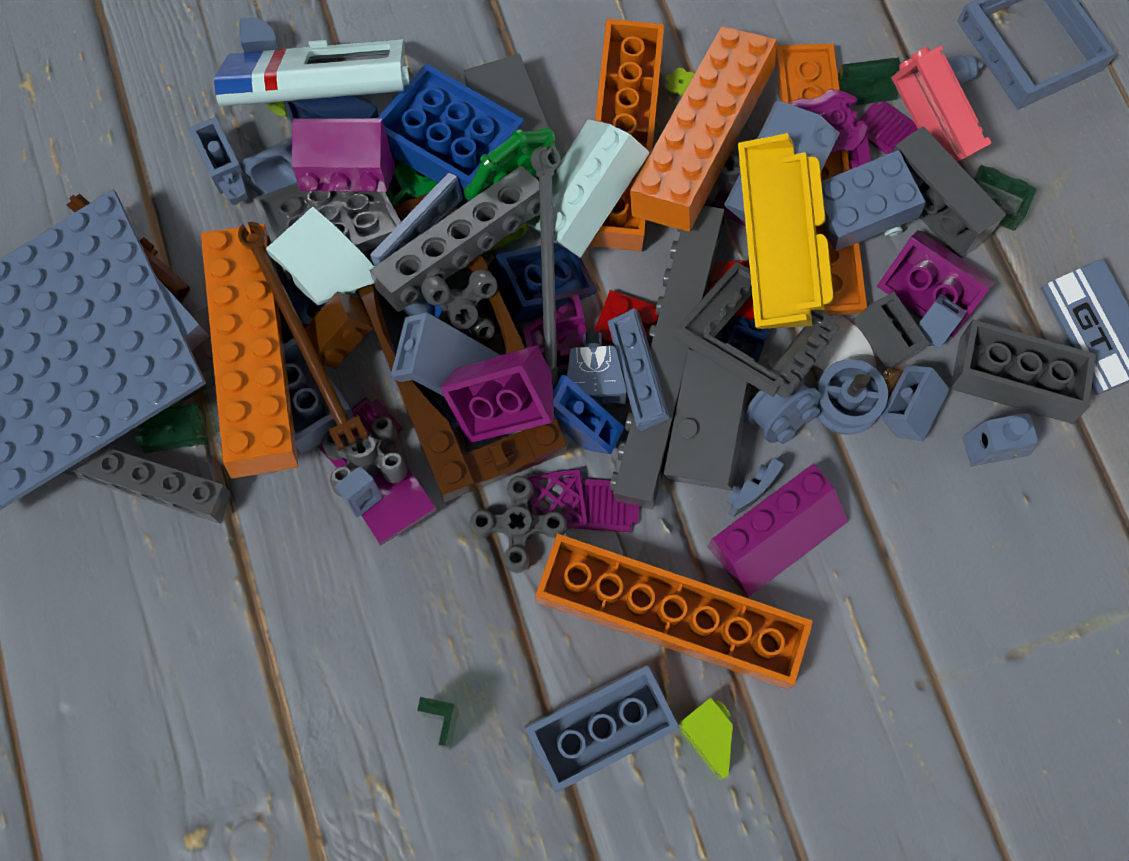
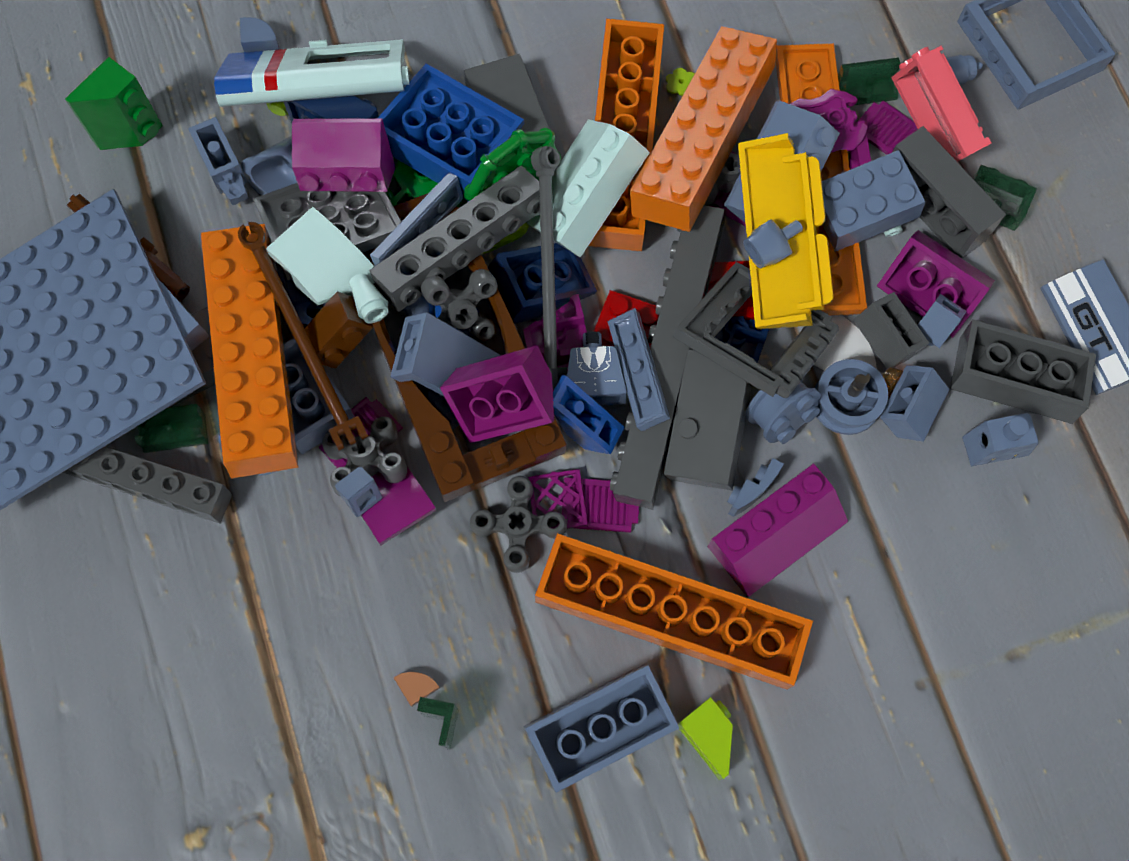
(114, 108): none -> green slope
(368, 300): none -> light aqua cone
(415, 686): none -> nougat tile
(769, 243): none -> sand blue piece

